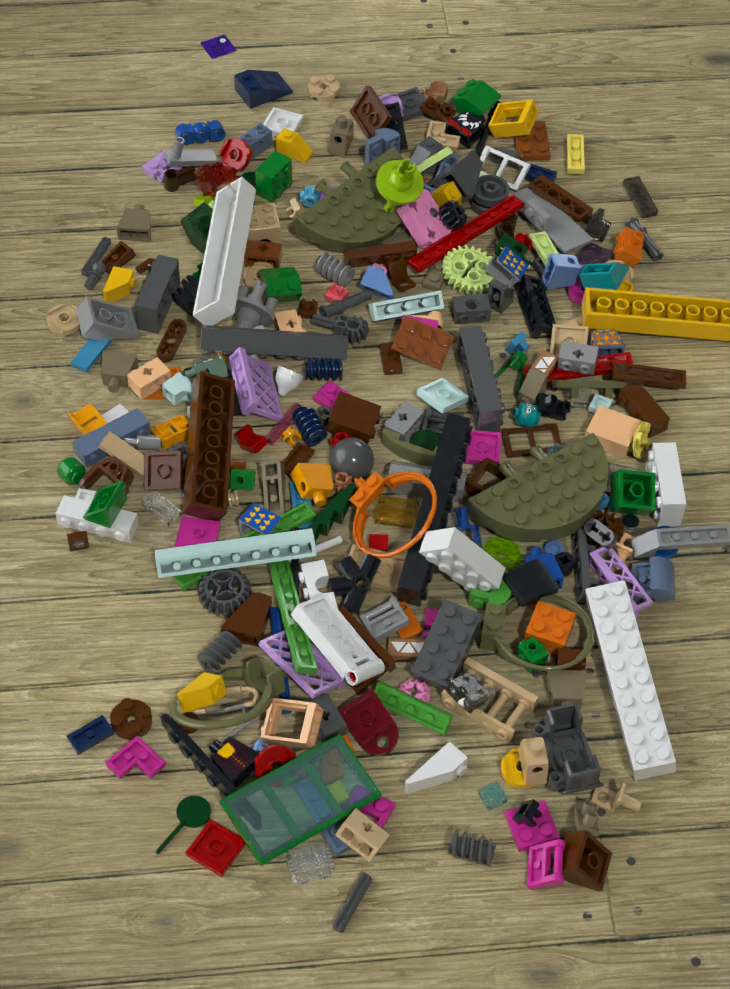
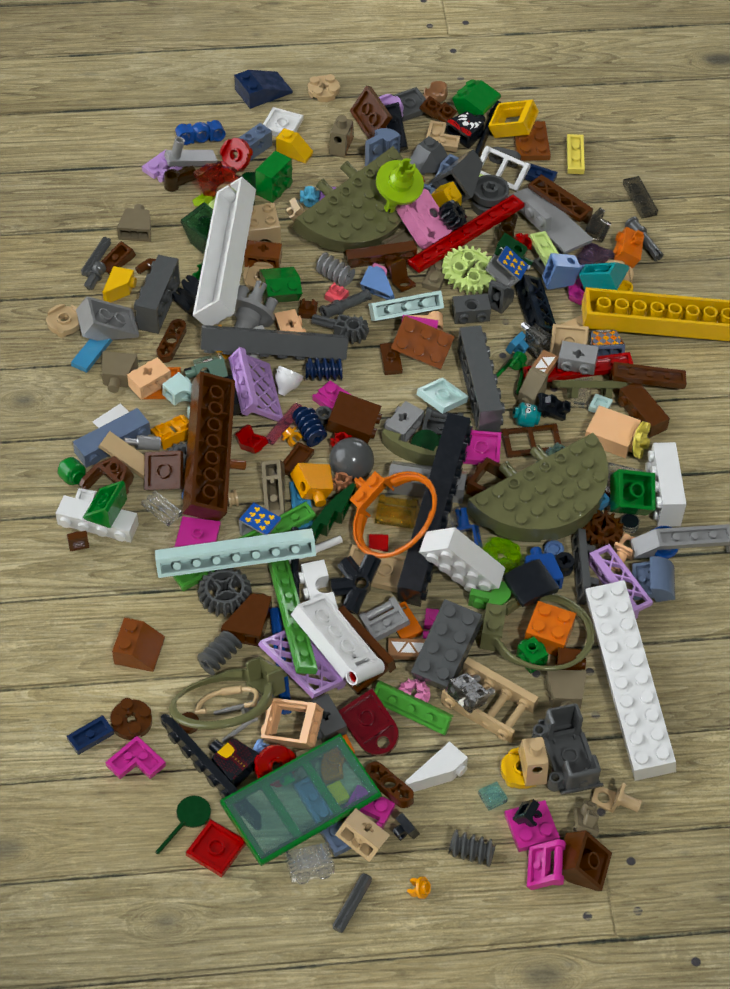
(84, 416): light orange piece -> none
(137, 645): none -> dark orange slope
(202, 692): yellow slope -> none
(218, 46): dark purple sticker -> none
(248, 476): green brick -> none
(391, 793): none -> reddish brown beam
(406, 828): none -> black tile
(422, 887): none -> light orange plate
(434, 159): yellowish green tile -> none
(536, 339): none -> clear smoke piece
(598, 537): dark grey beam -> none

